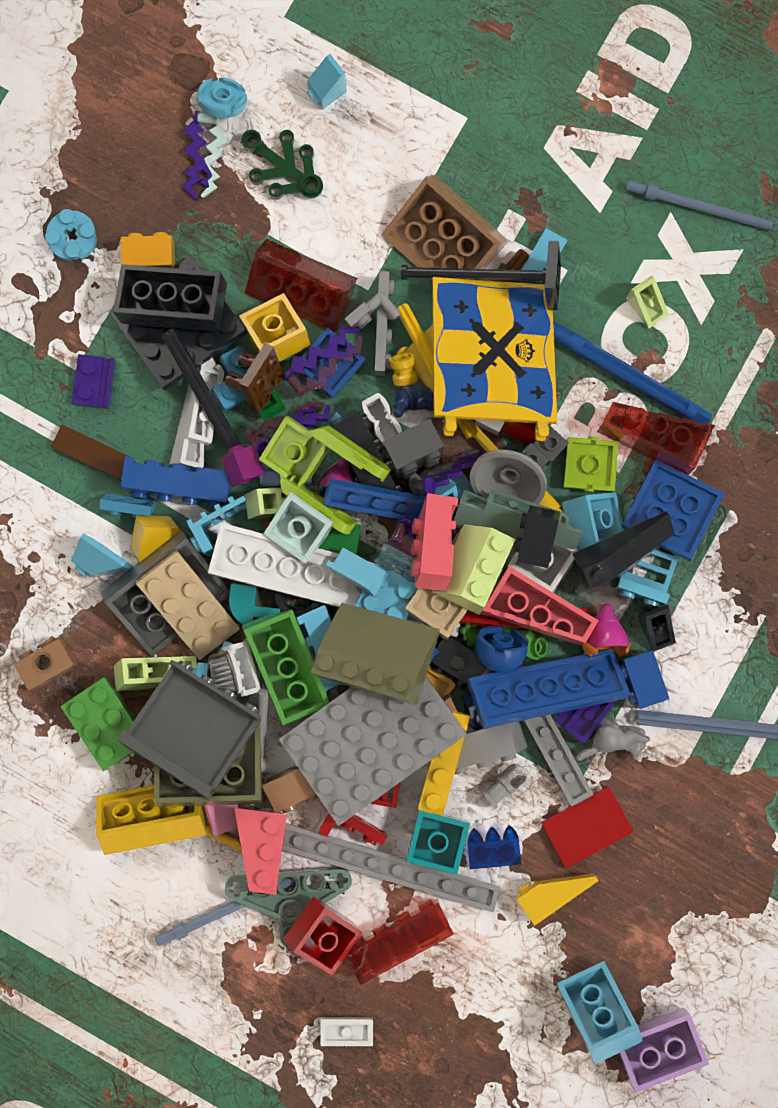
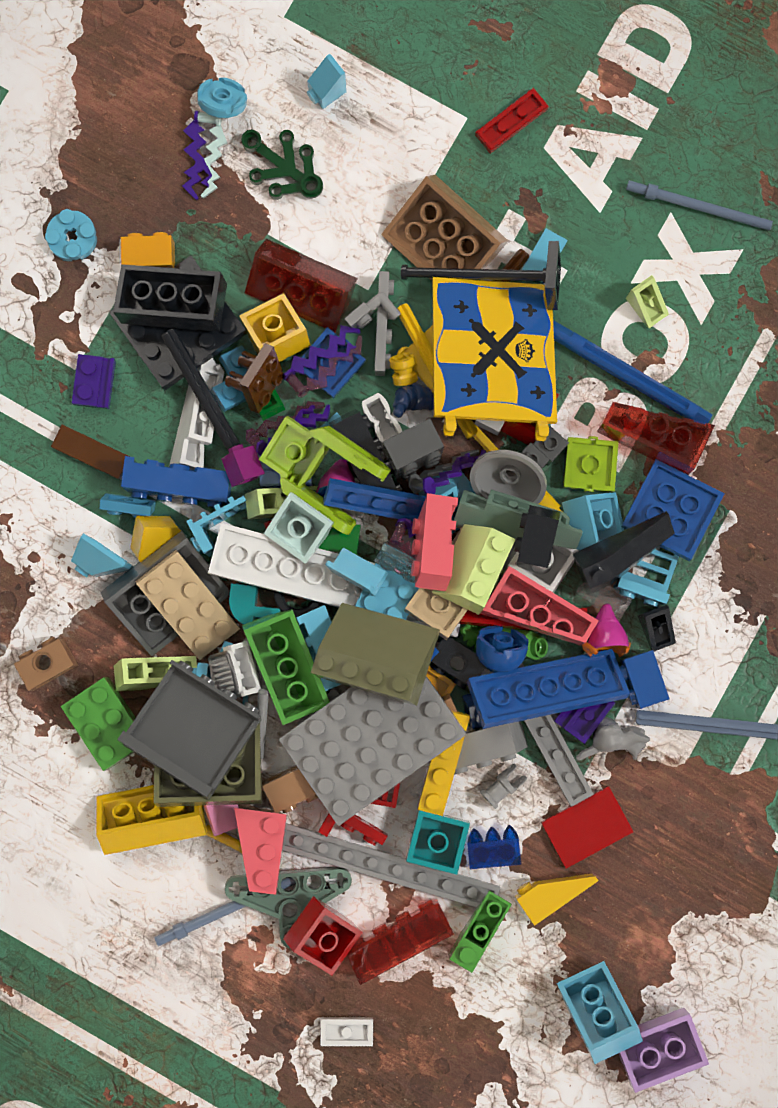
(479, 931): none -> bright green slope
(511, 120): none -> red tile

